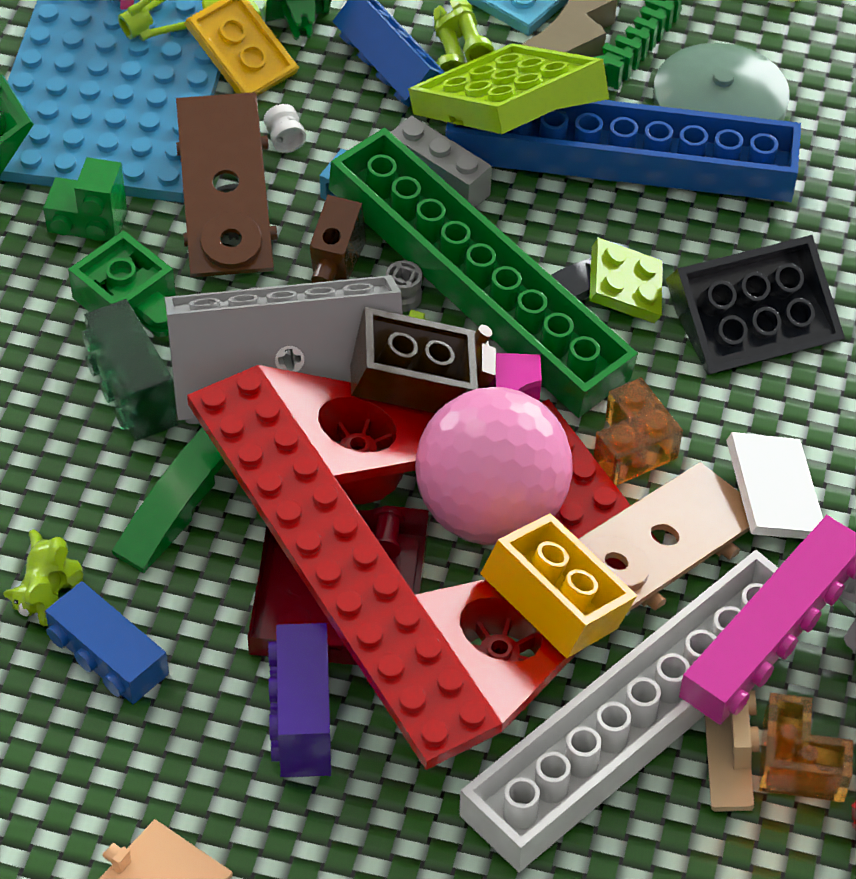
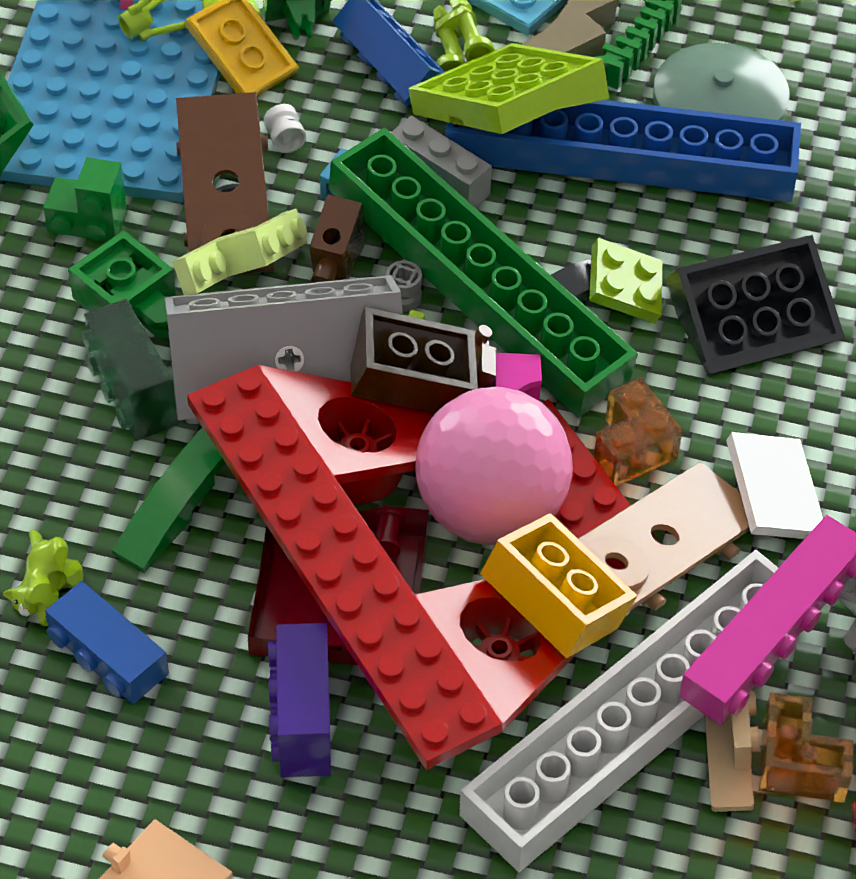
(240, 252): none -> yellowish green bracket

